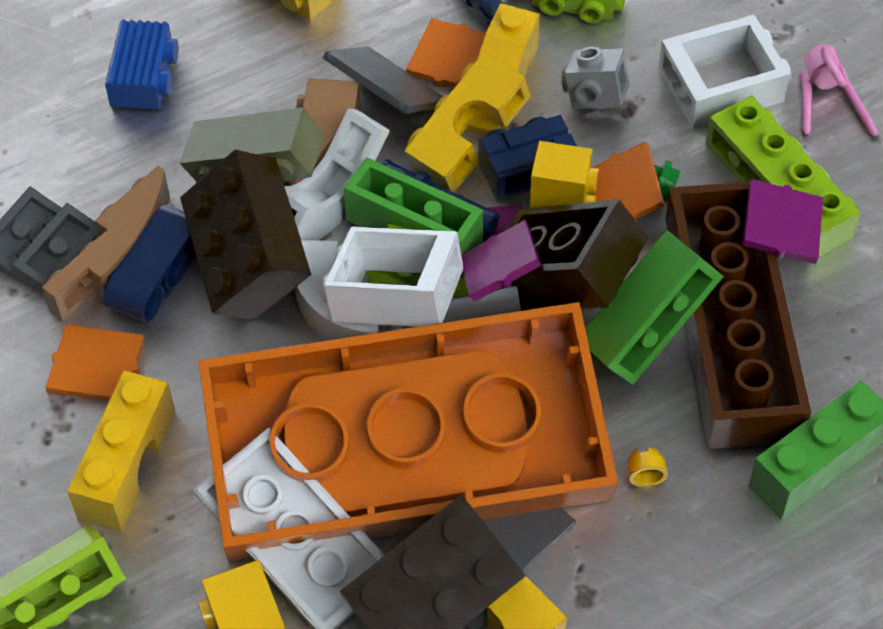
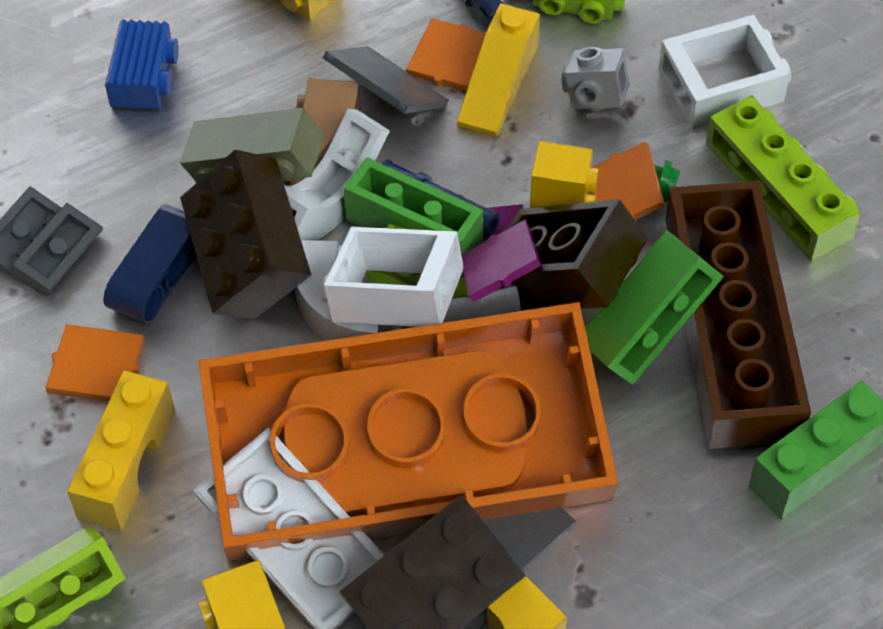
(98, 260): medium nougat slope -> none
(484, 92): yellow arch -> none
(510, 154): dark blue brick -> none
(647, 467): yellow hinge -> none
(783, 221): magenta piece -> none
(827, 72): bright pink plant -> none

